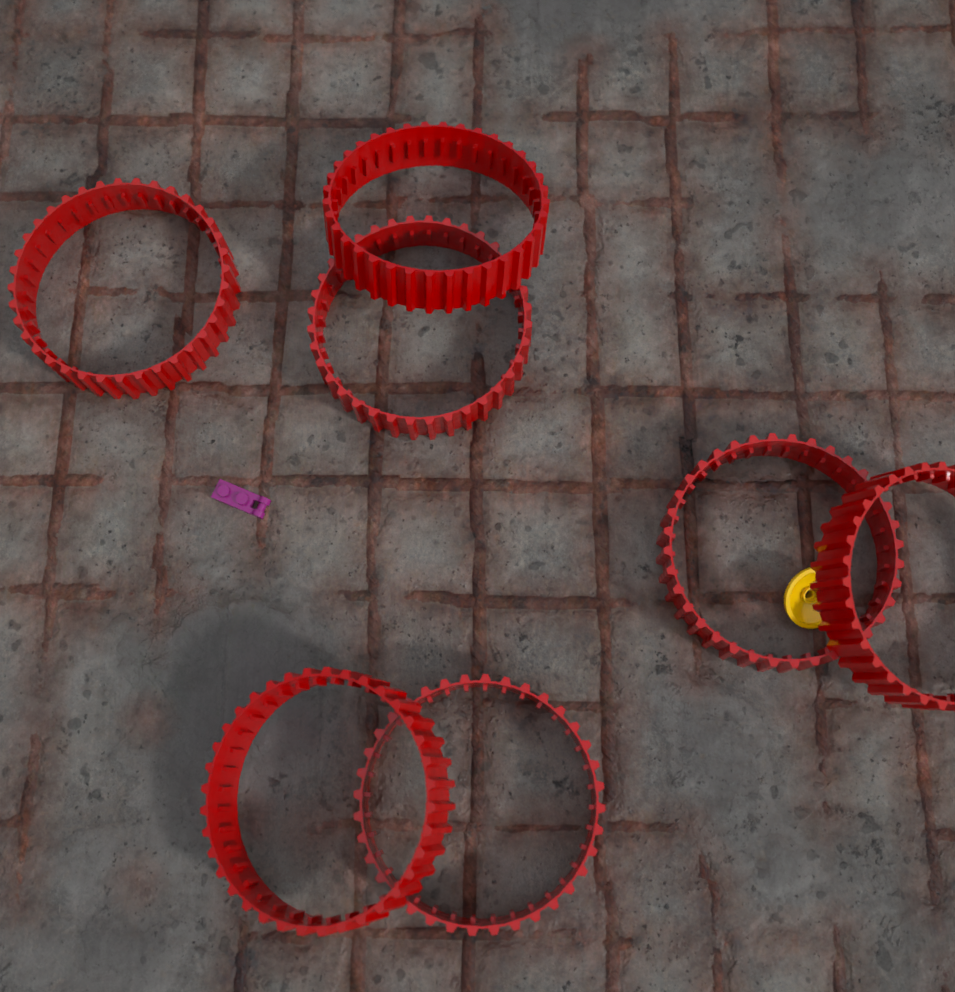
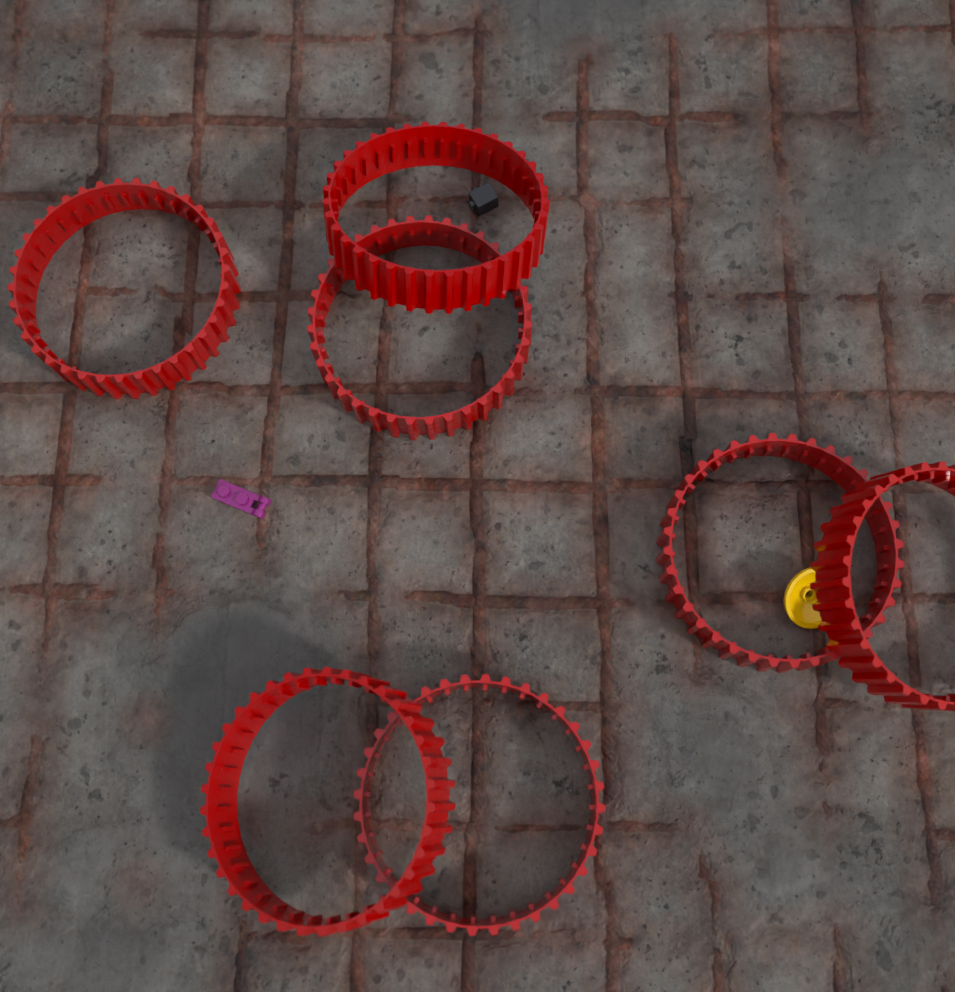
(482, 199): none -> black brick

